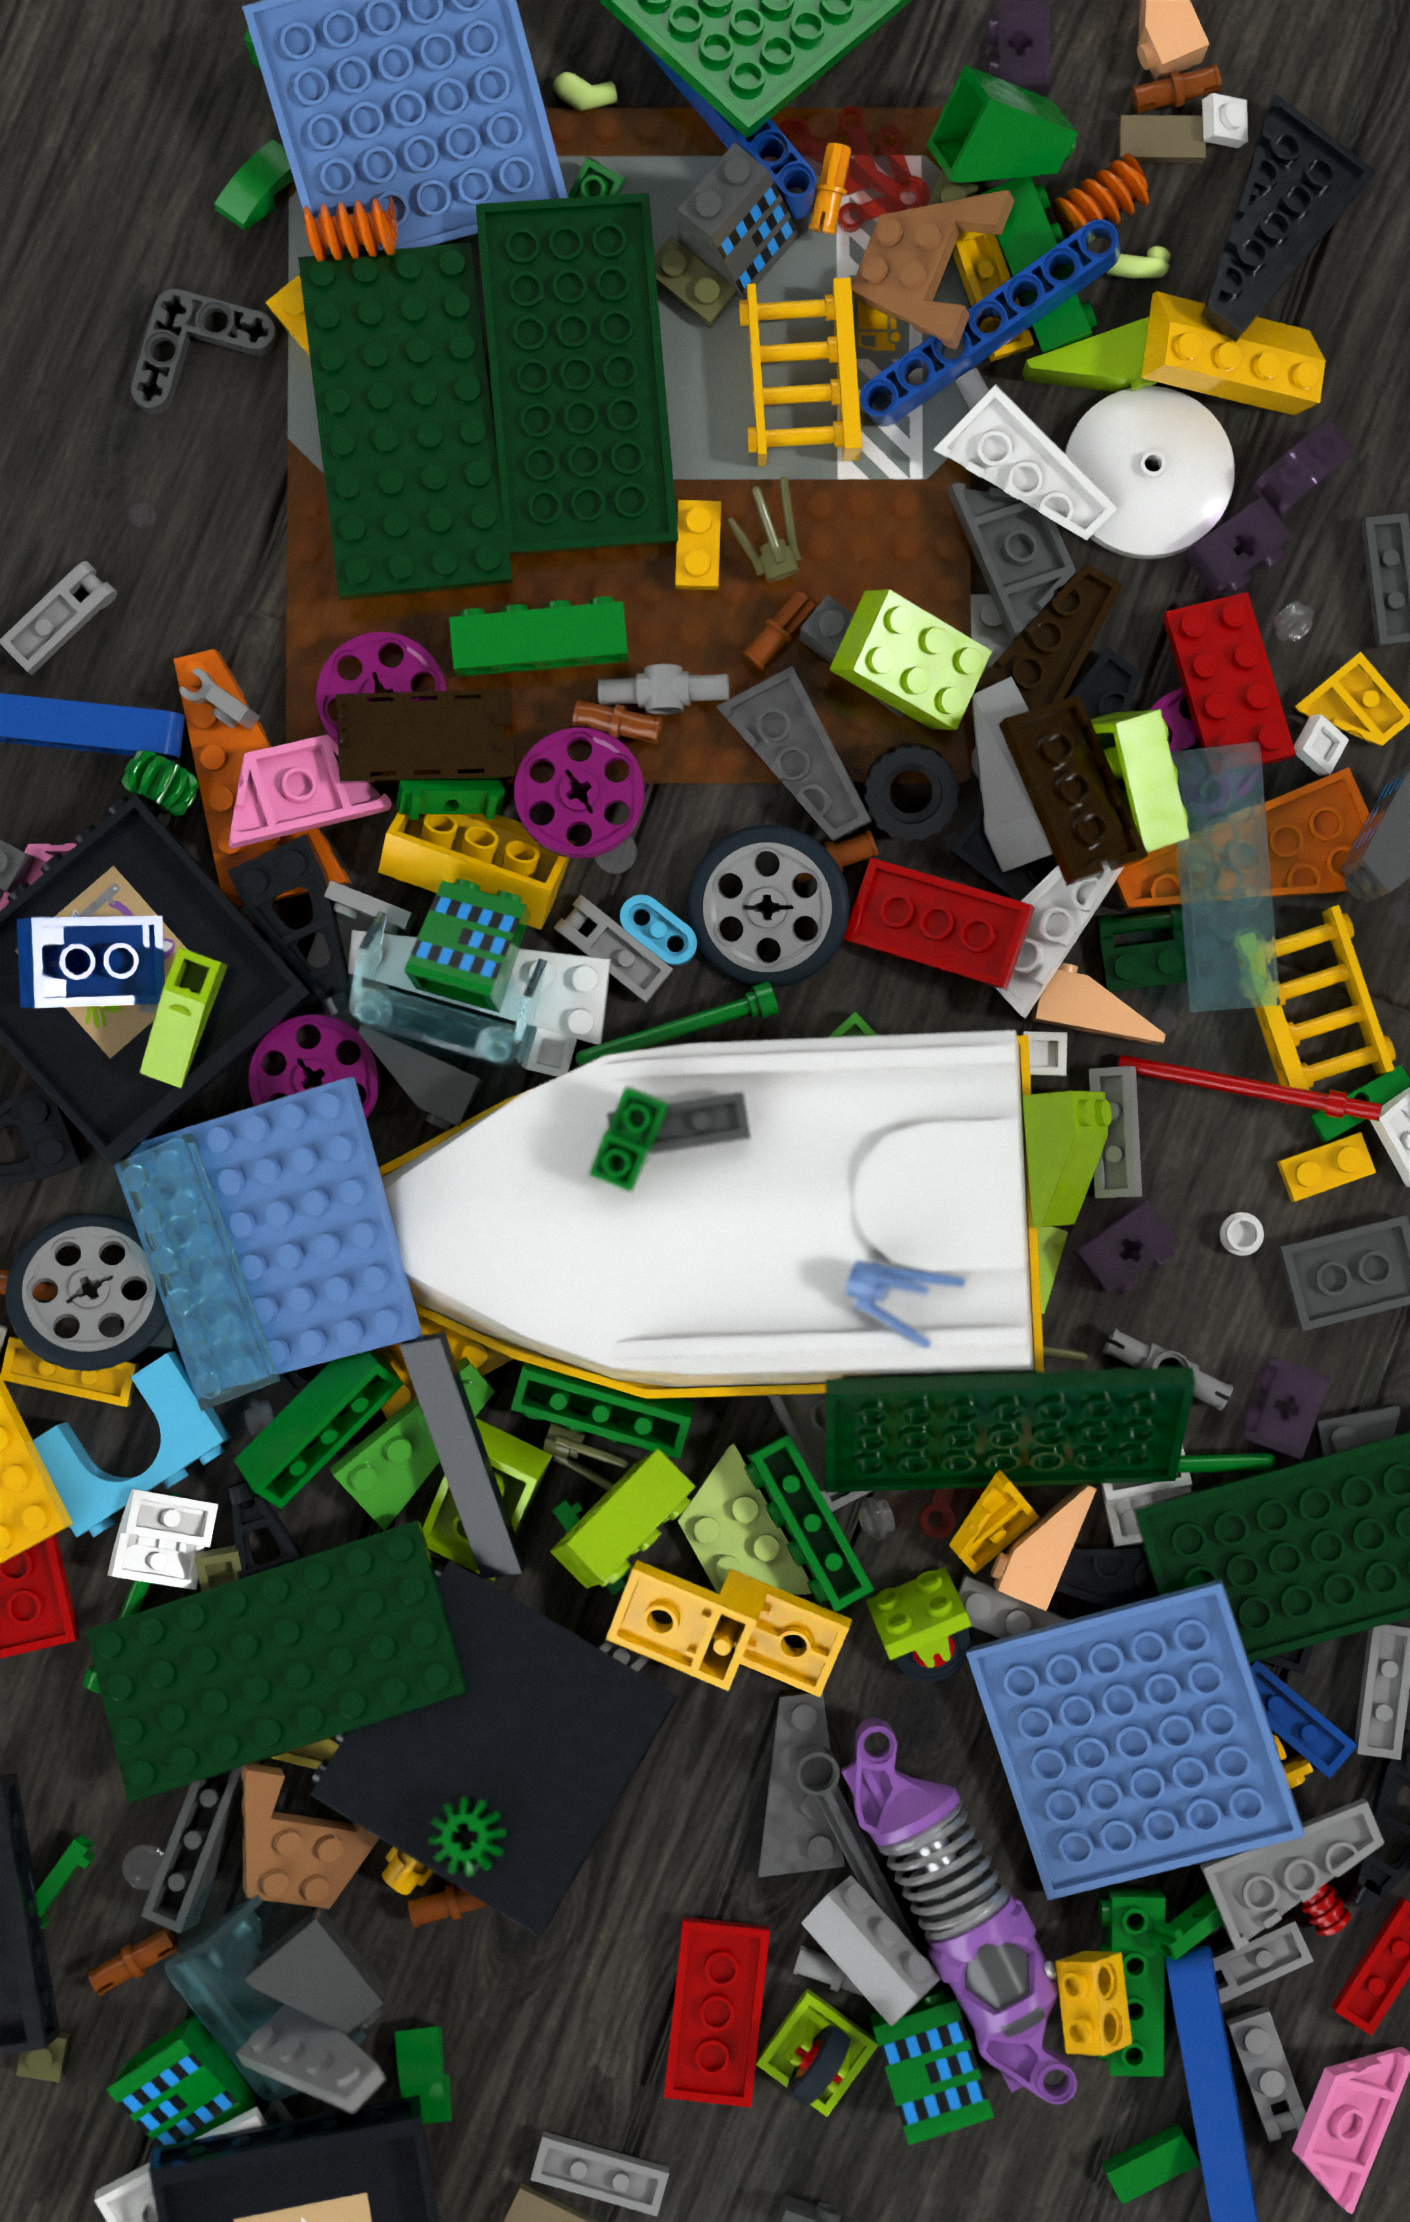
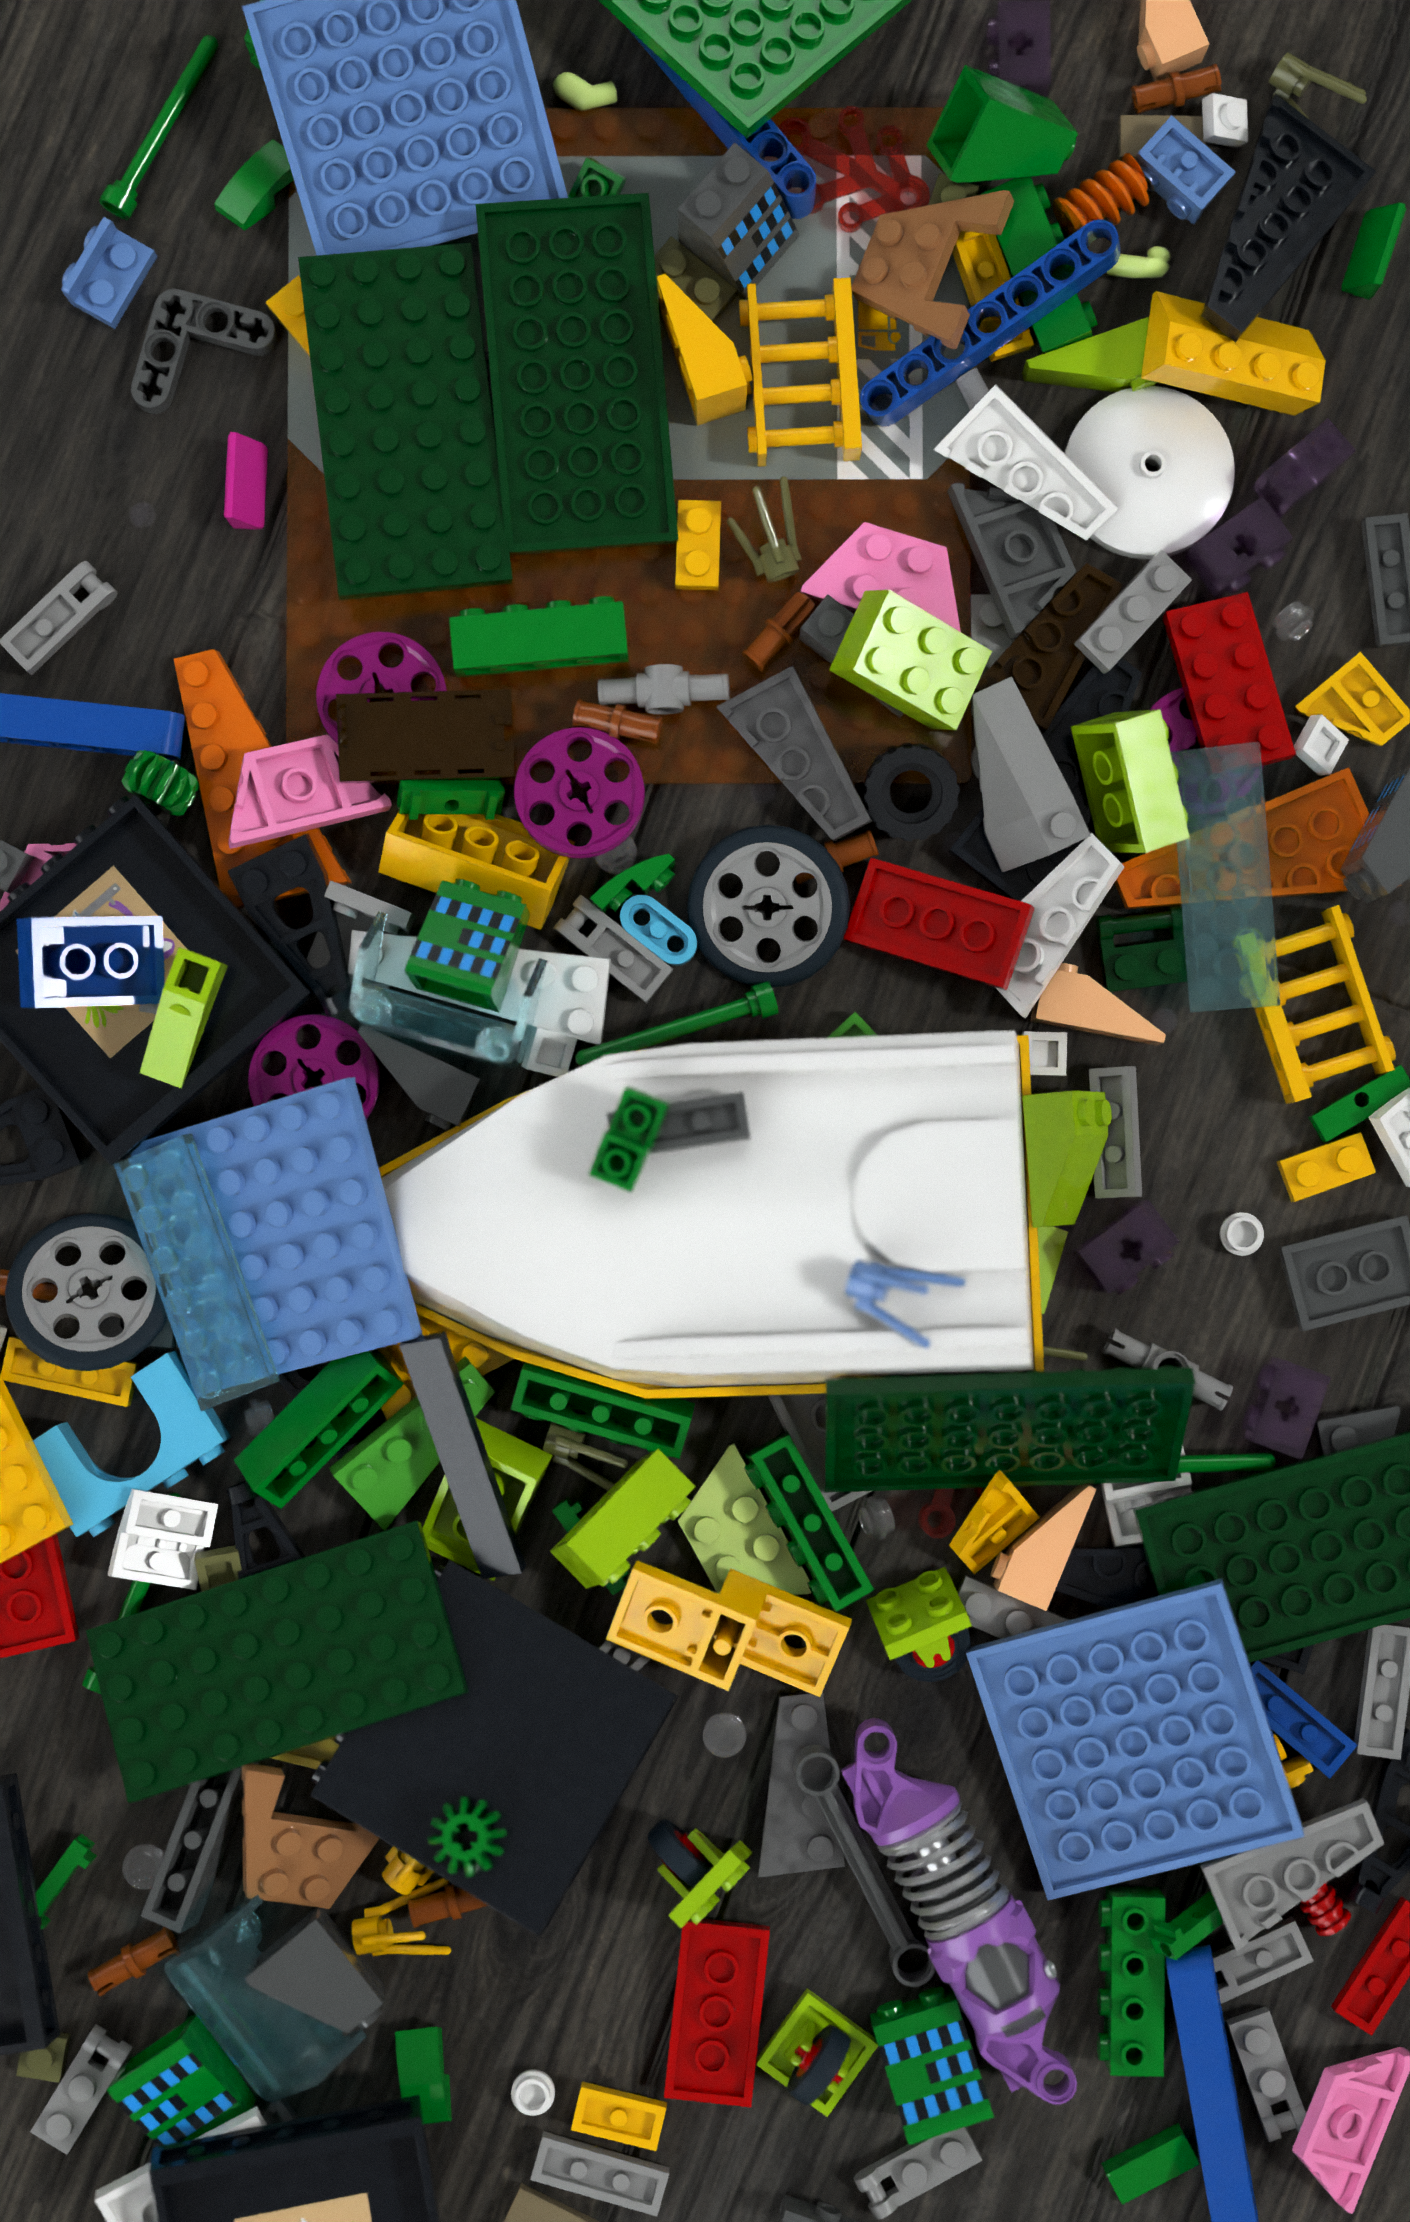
(80, 2090): none -> light grey plate
(107, 273): none -> medium blue bracket
(121, 196): none -> green piece
(227, 708): light grey plate -> none
(245, 482): none -> dark pink slope
(311, 2059): light grey wing -> none
(351, 230): orange piece -> none
(377, 1936): none -> yellow plant
(533, 2092): none -> white plate
(619, 2116): none -> yellow plate
(646, 875): none -> green slope
(696, 1868): none -> lime plate
(705, 356): none -> yellow slope
(724, 1734): none -> clear plate
(823, 1969): light grey pin -> none
(830, 188): light orange axle -> none
(871, 1950): light grey brick -> none
(884, 561): none -> bright pink wing
(916, 2170): none -> light grey plate
(1073, 789): dark brown piece -> none
(1093, 2003): yellow brick -> none
(1132, 611): none -> light grey plate
(1183, 170): none -> medium blue bracket
(1295, 75): none -> olive plant
(1334, 1104): red bar -> none
(1373, 250): none -> green slope

